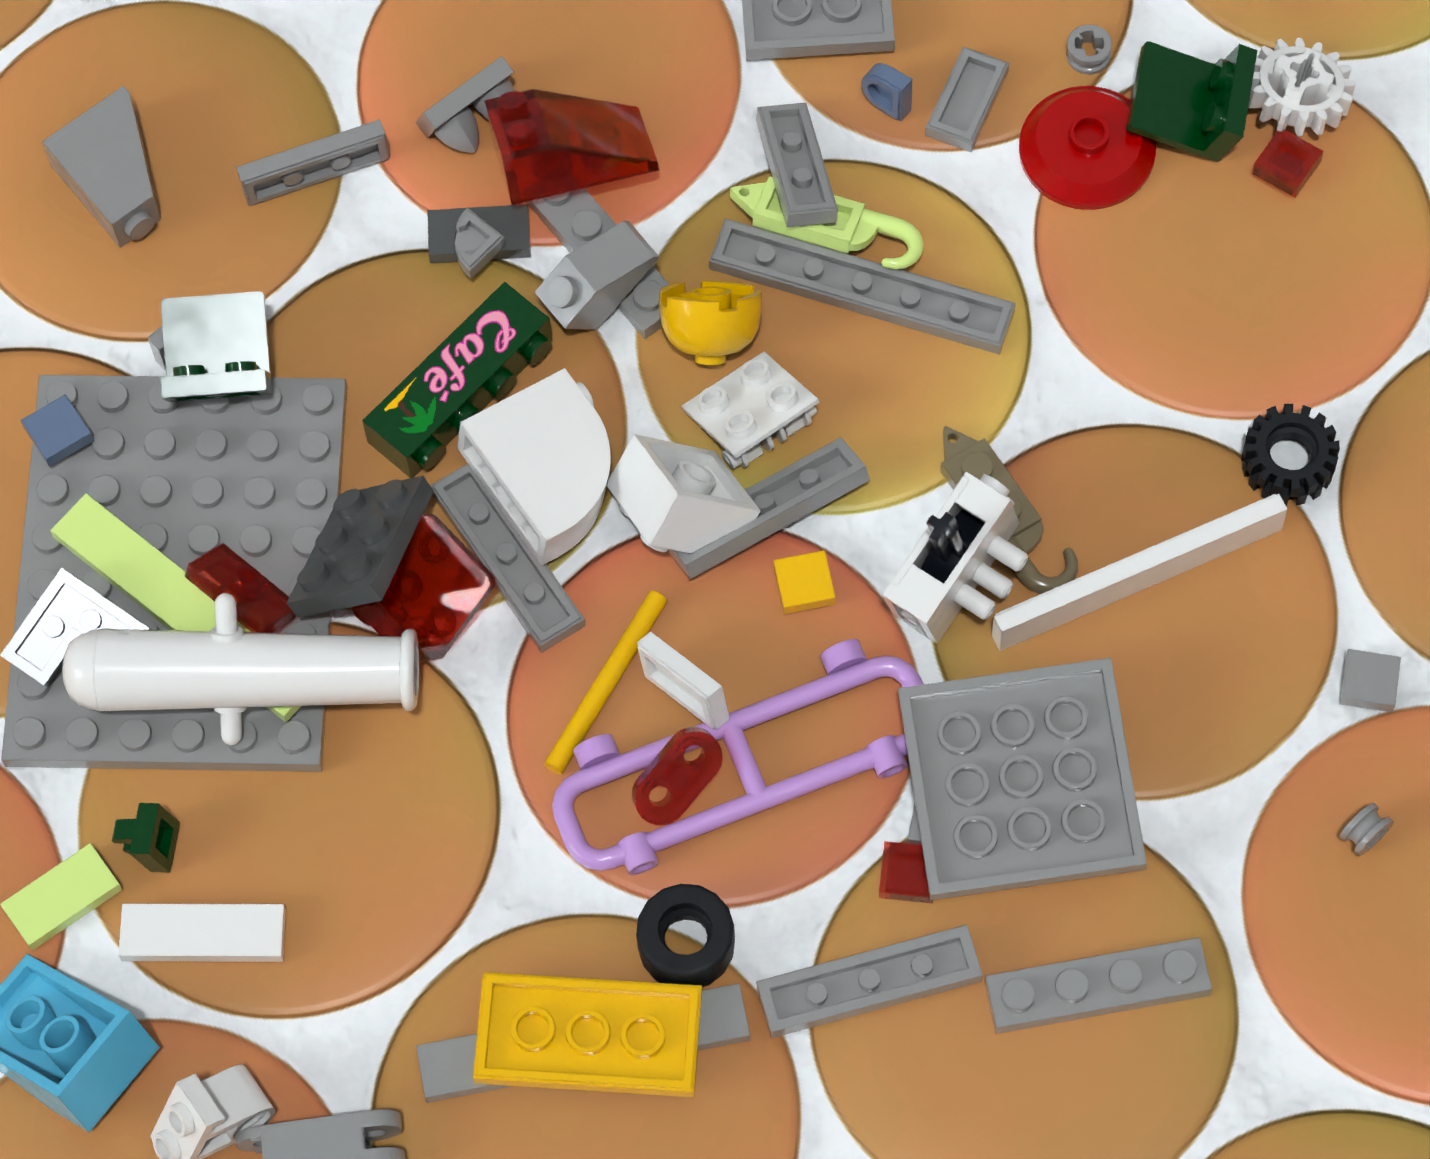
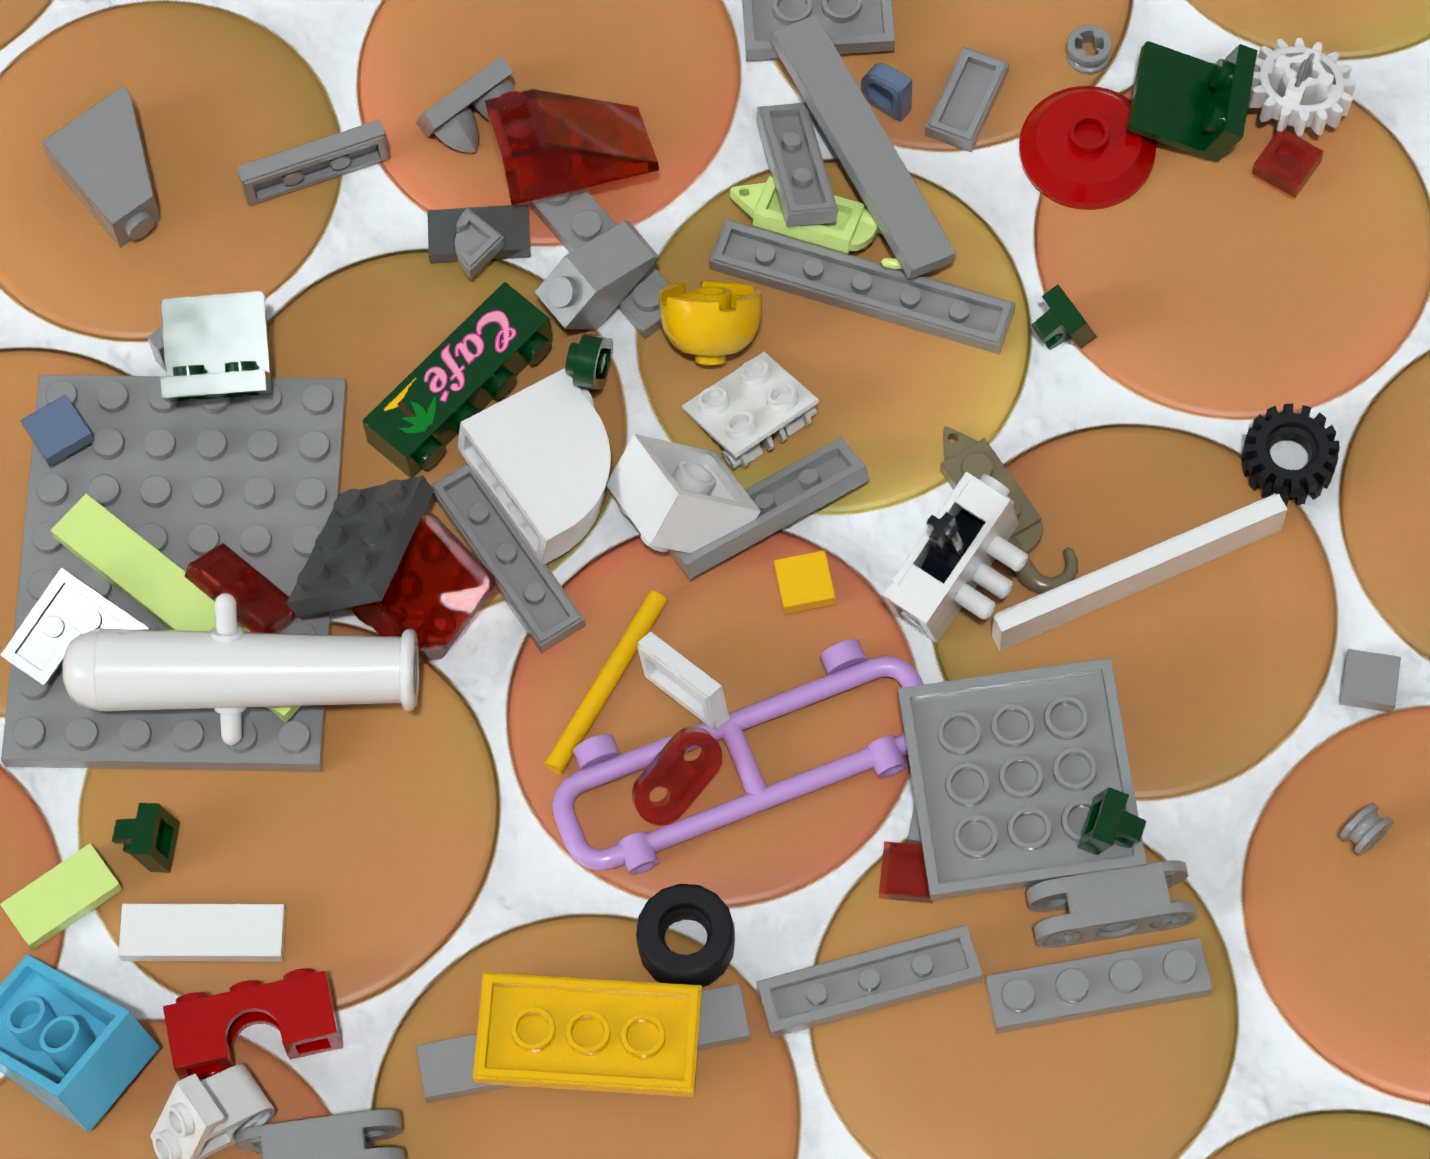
(205, 1026): none -> red arch
(590, 361): none -> dark green plate
(863, 147): none -> light grey tile
(1062, 321): none -> dark green tile
(1110, 824): none -> dark green tile
(1110, 904): none -> light grey piece

